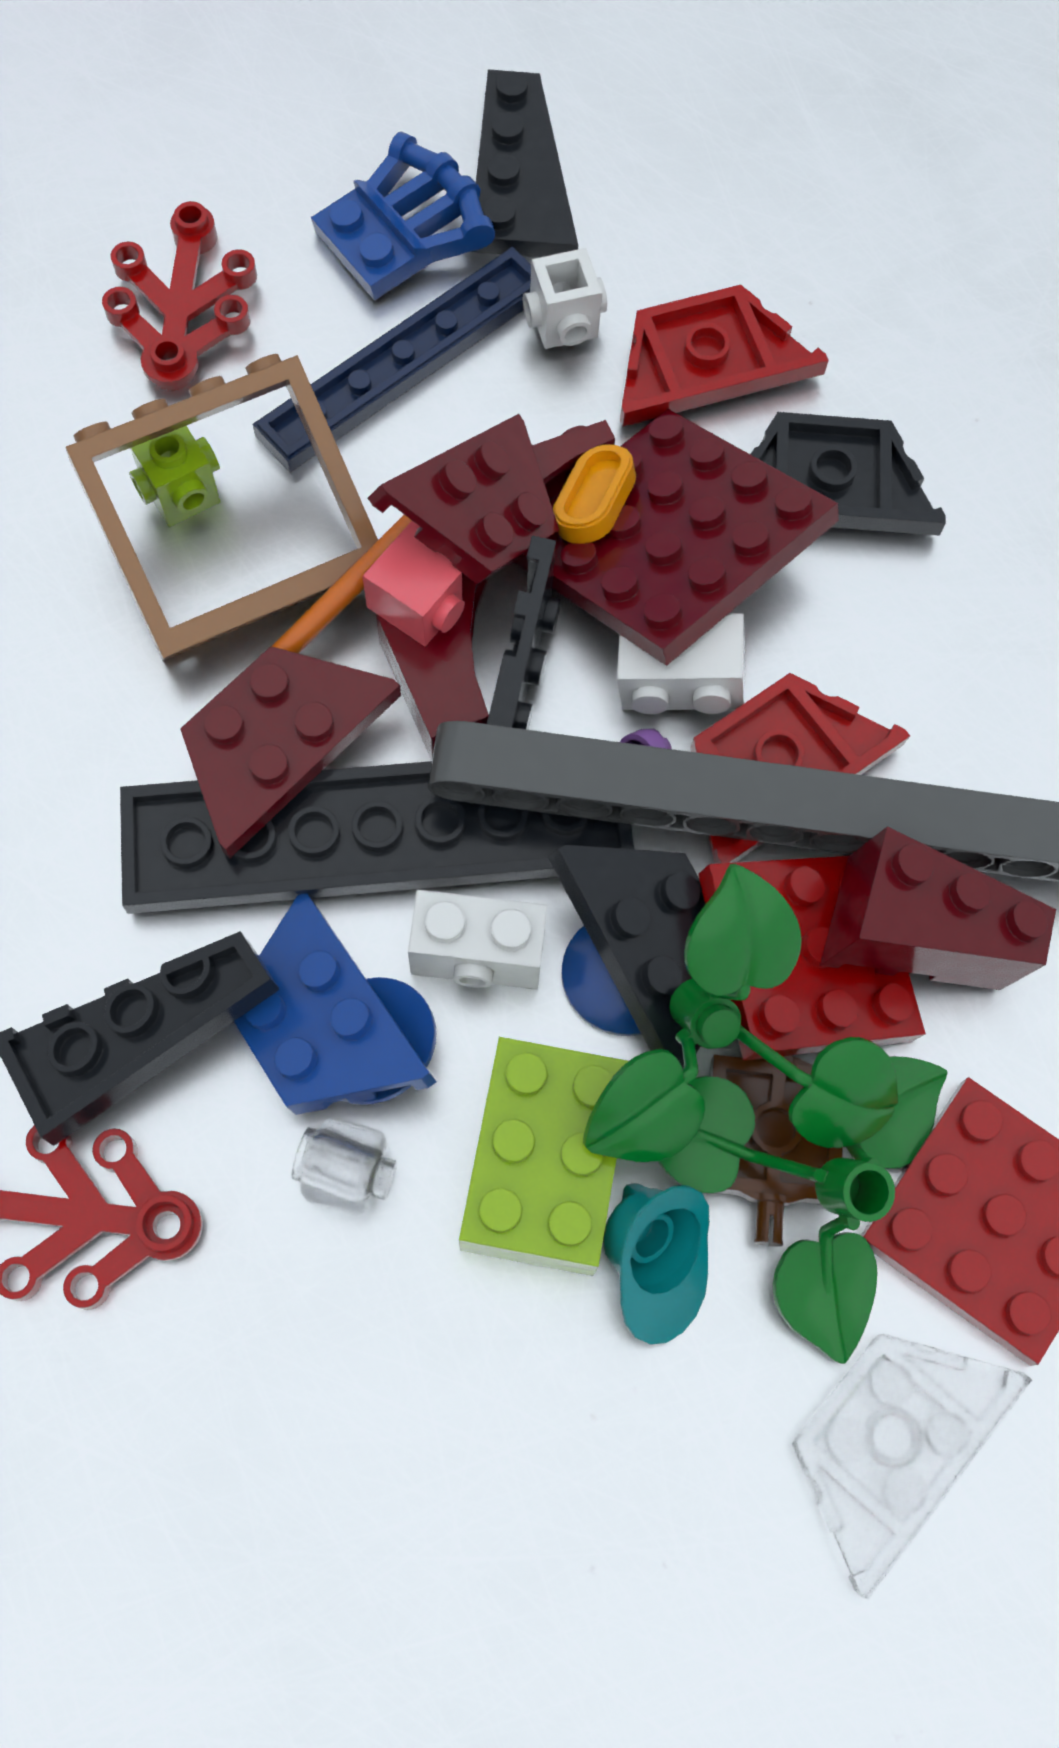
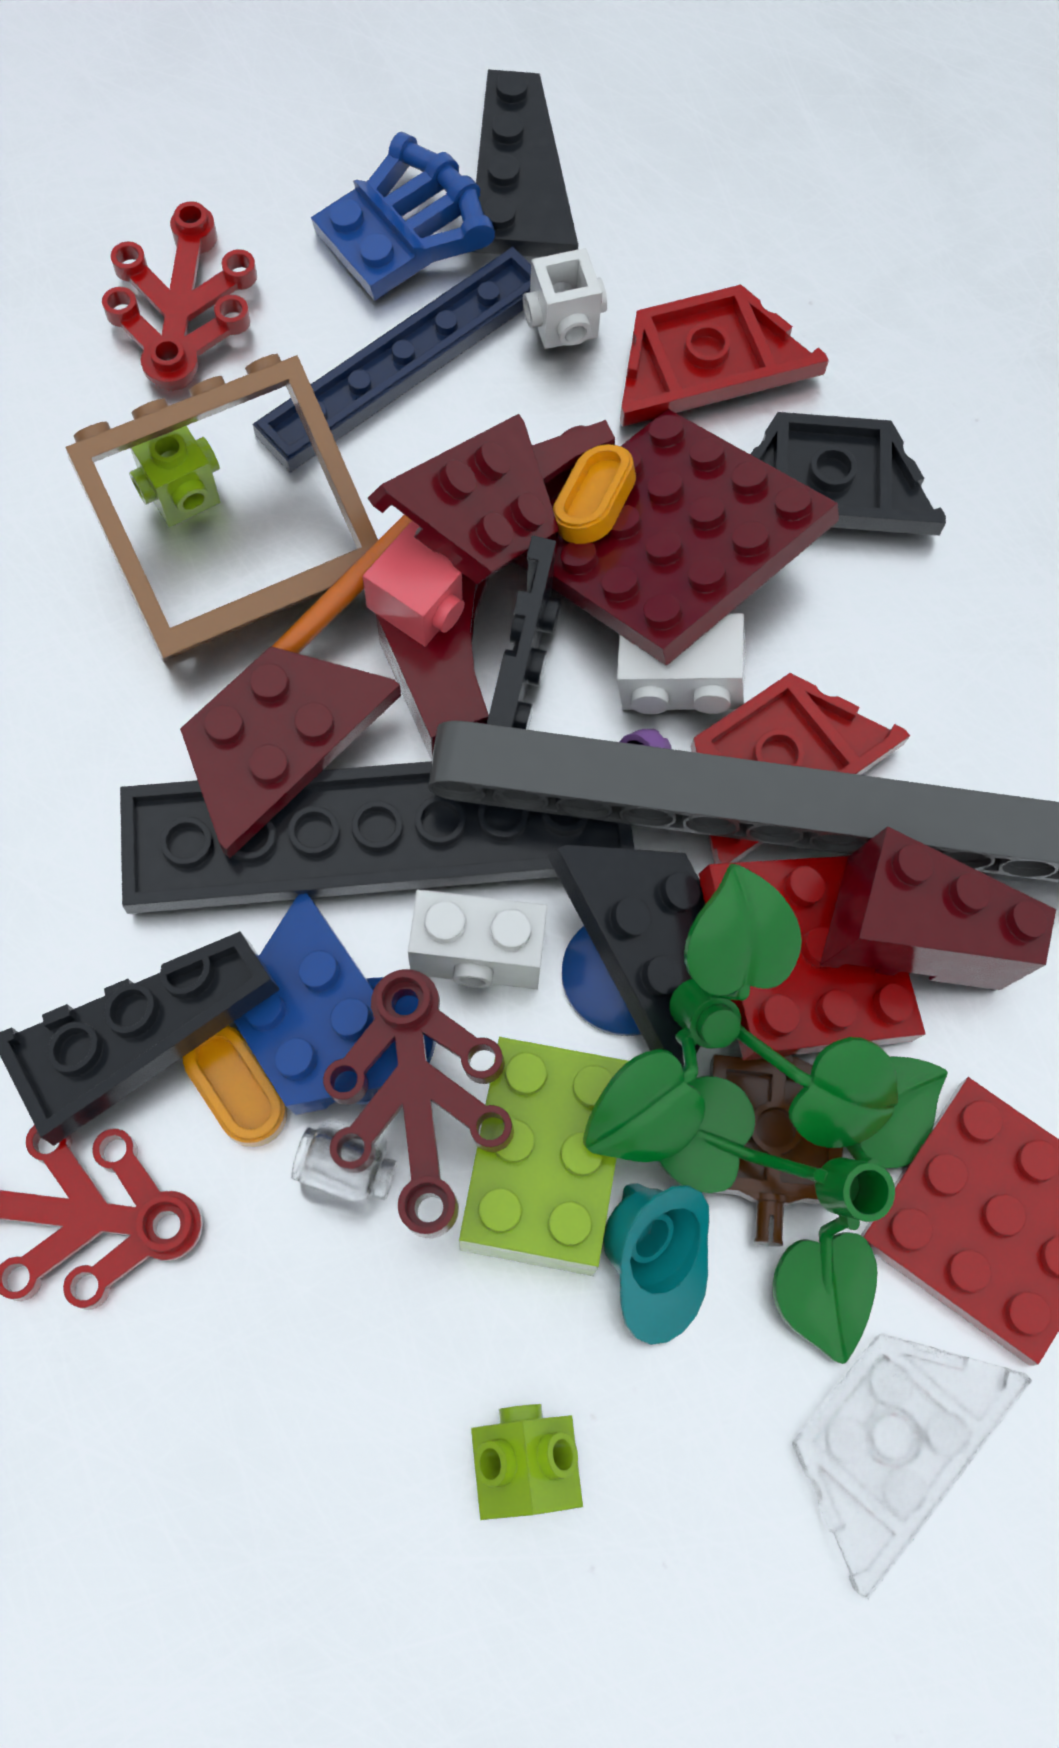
(236, 1089): none -> light orange tile
(414, 1088): none -> dark red plant
(526, 1464): none -> lime brick

